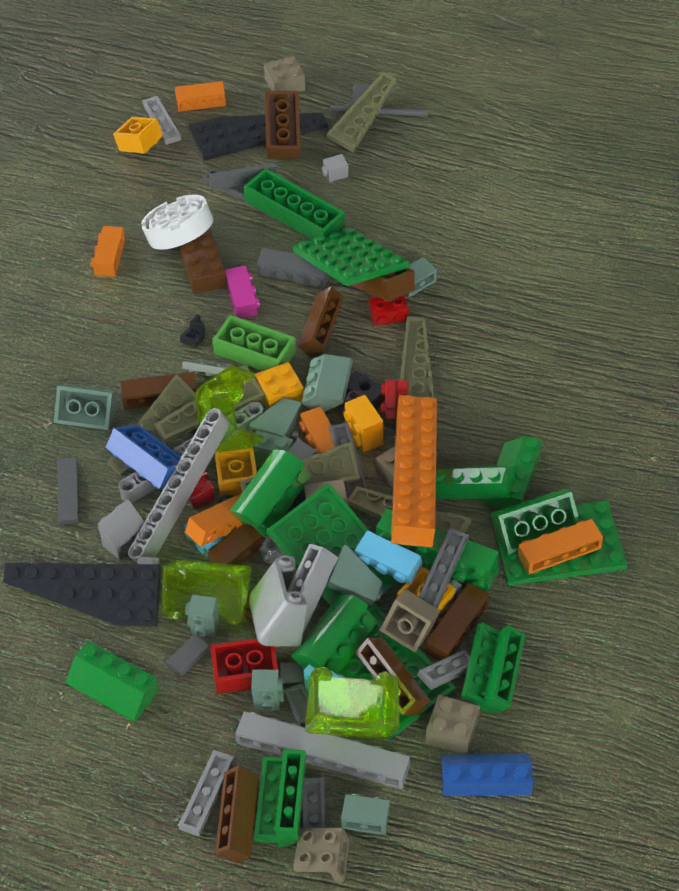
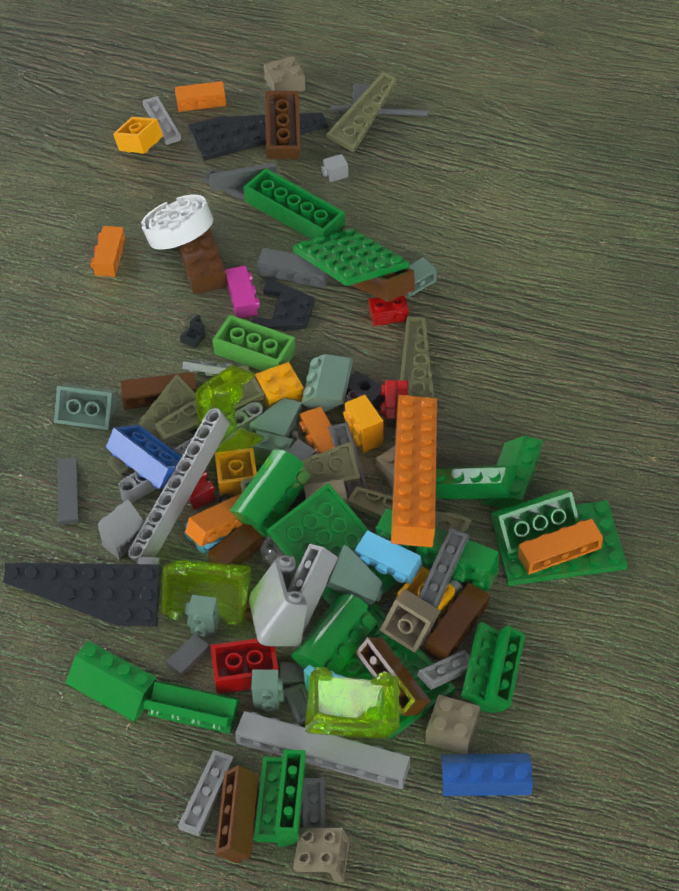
(193, 706): none -> green brick
(292, 308): none -> black wing
(320, 321): reddish brown brick -> none
(365, 814): sand green brick -> none

